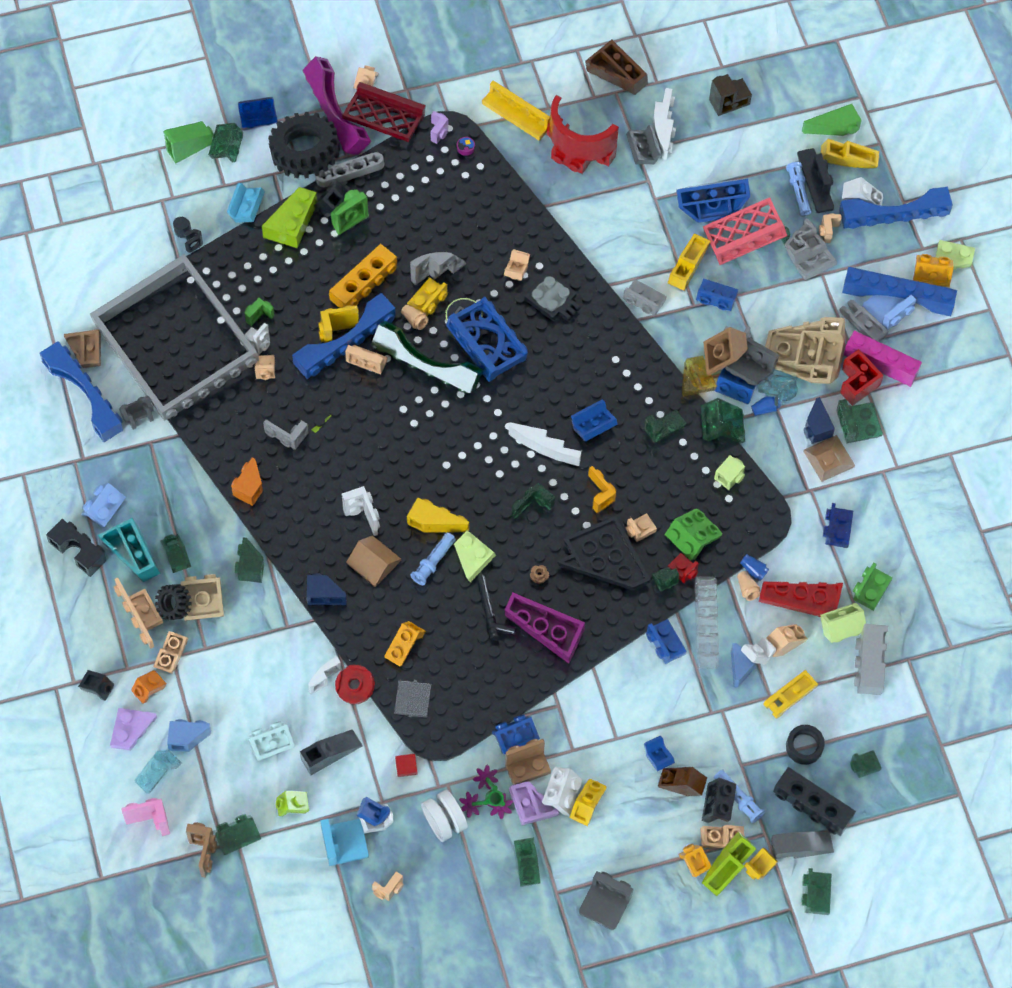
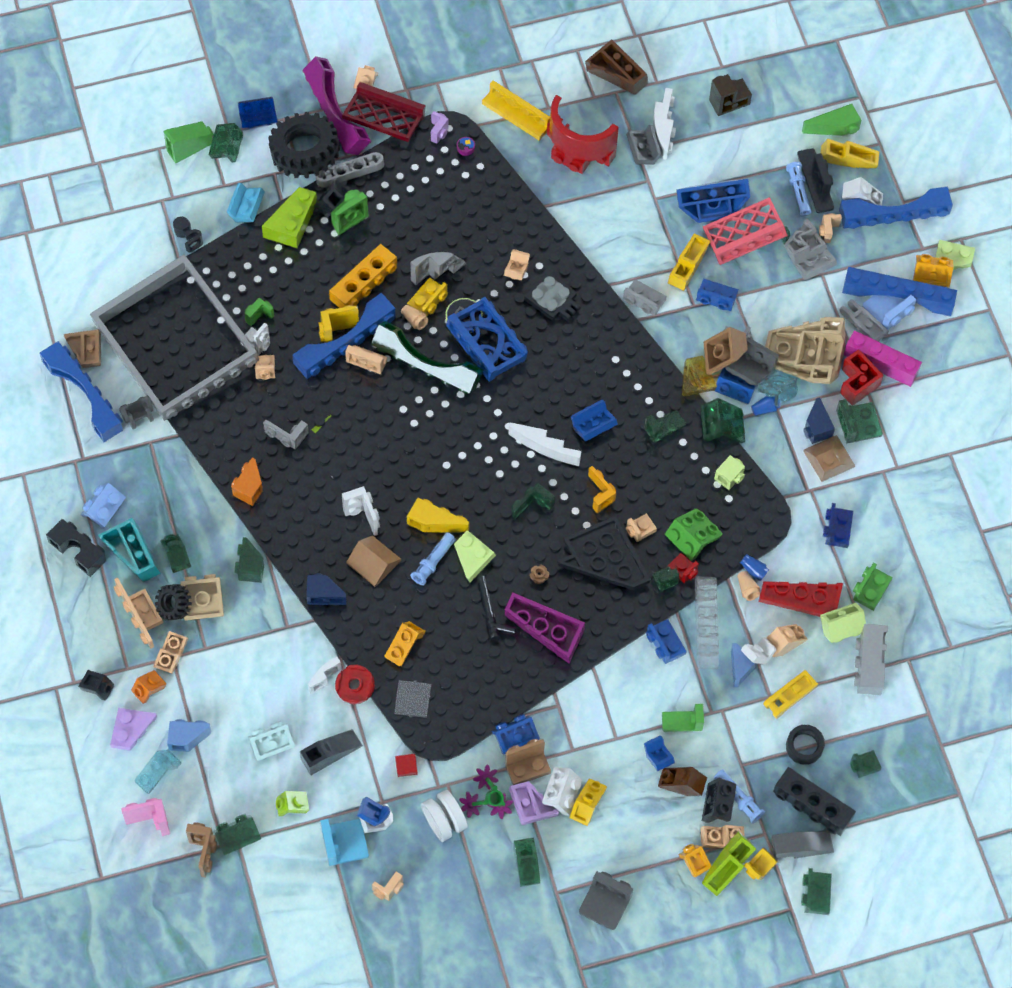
(683, 720): none -> bright green bracket

